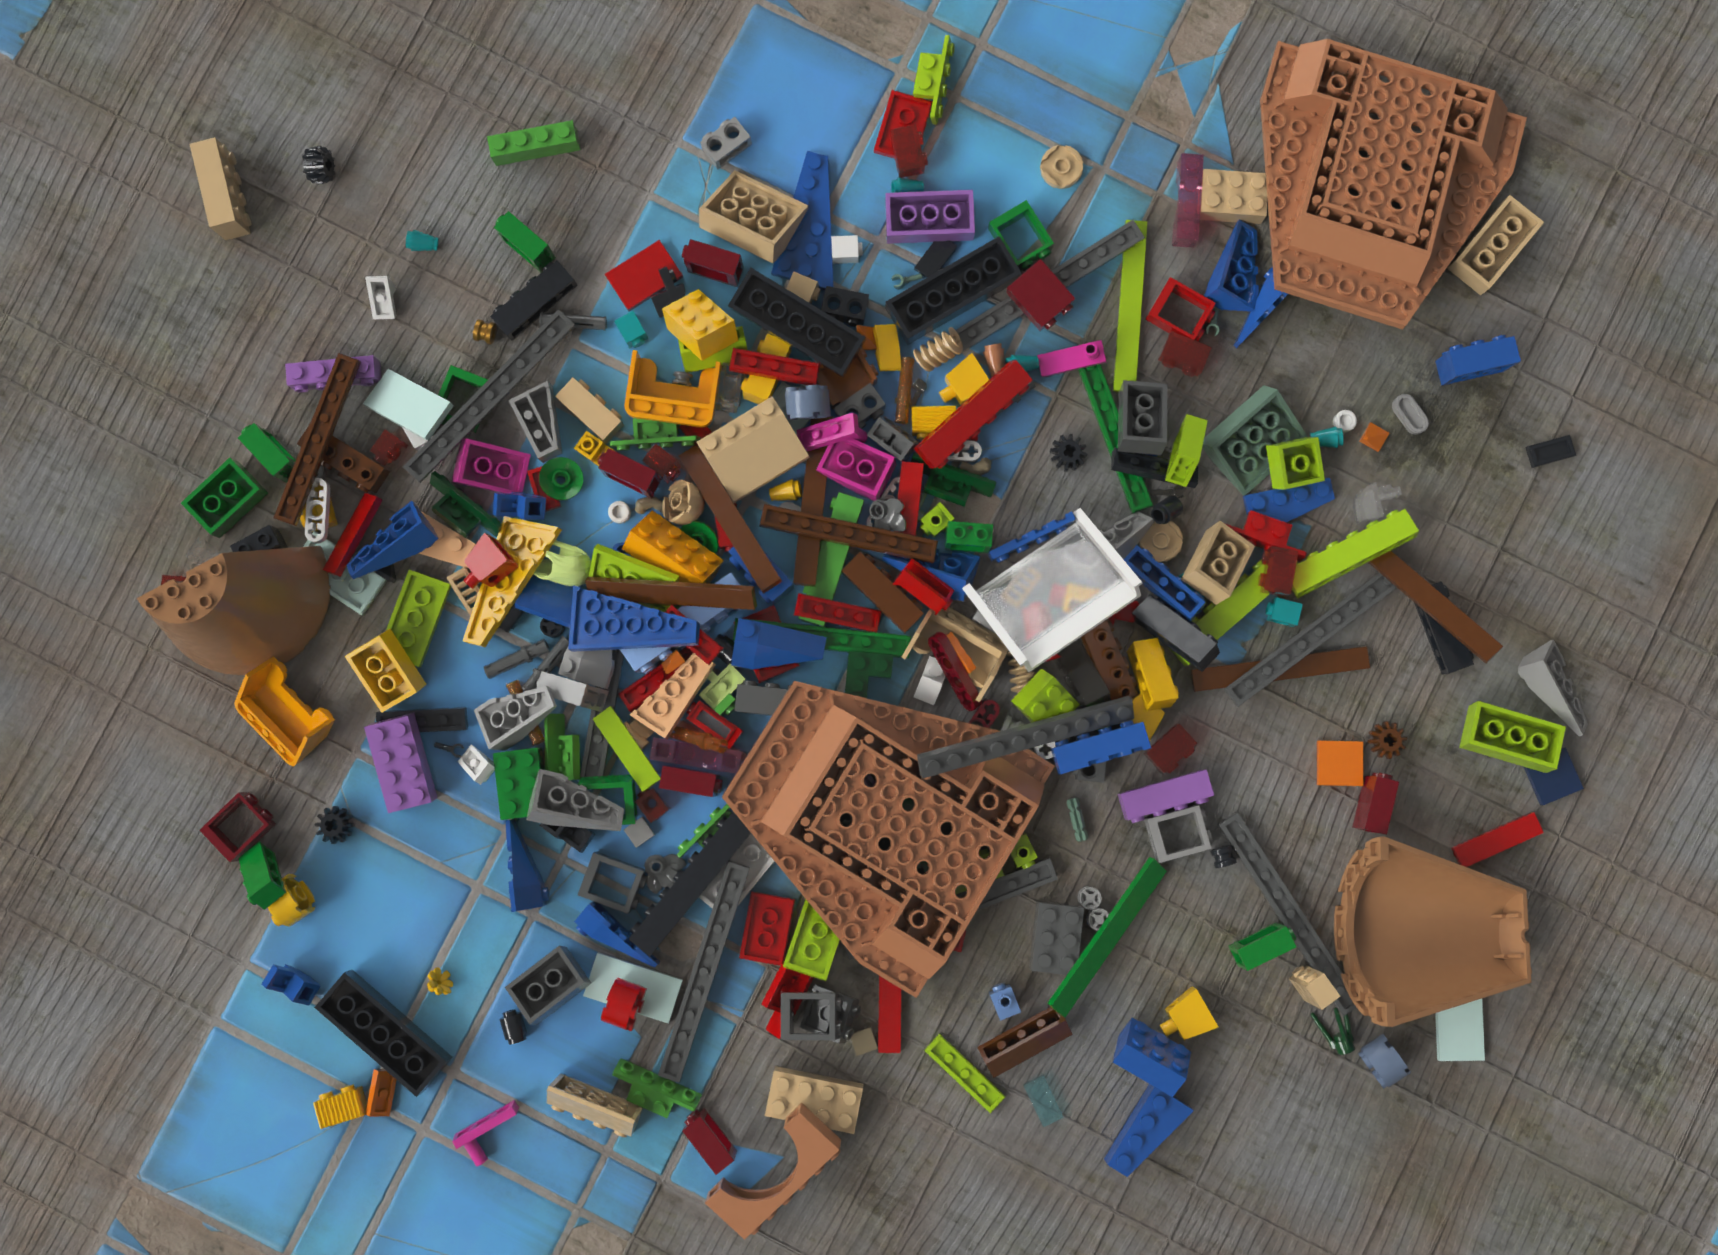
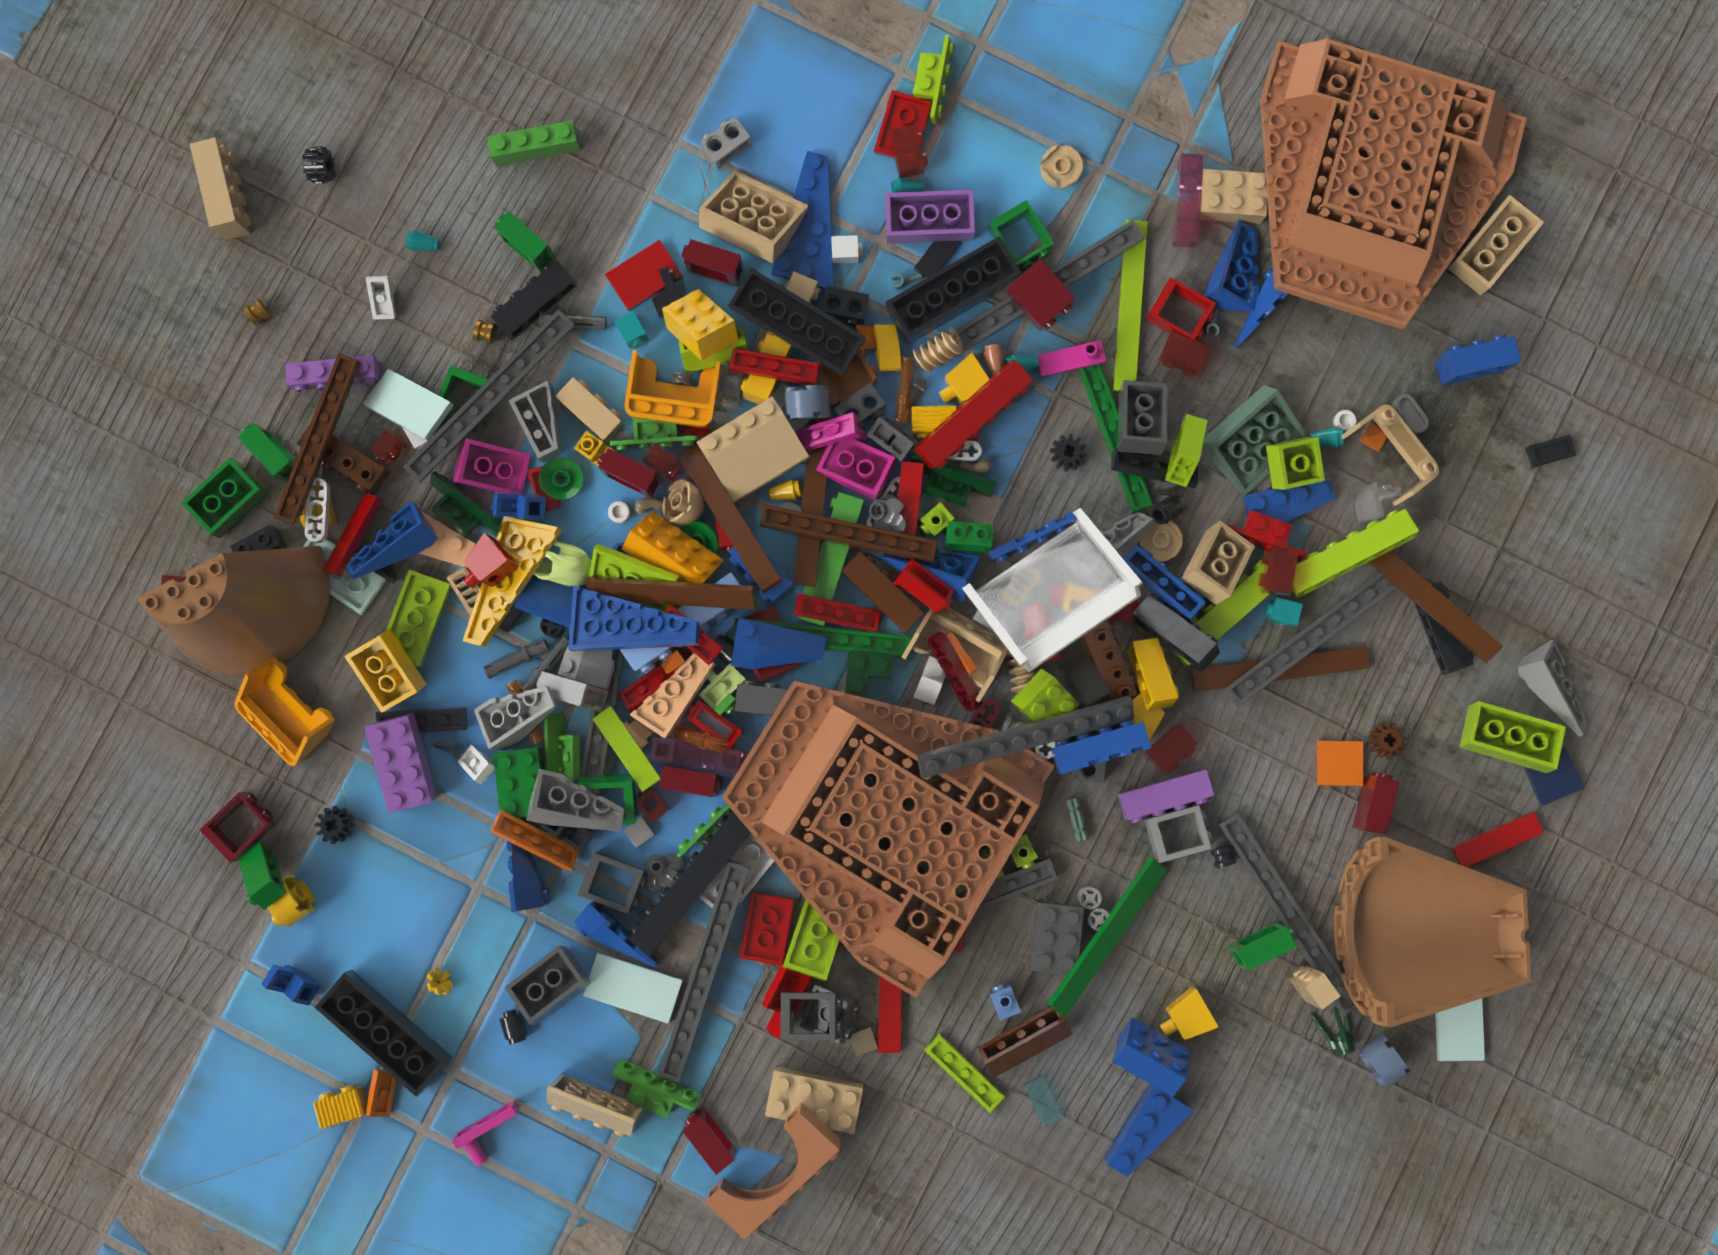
(257, 312): none -> pearl gold wheel
(534, 840): none -> orange plate
(623, 1004): red brick -> none
(1407, 445): none -> tan windscreen

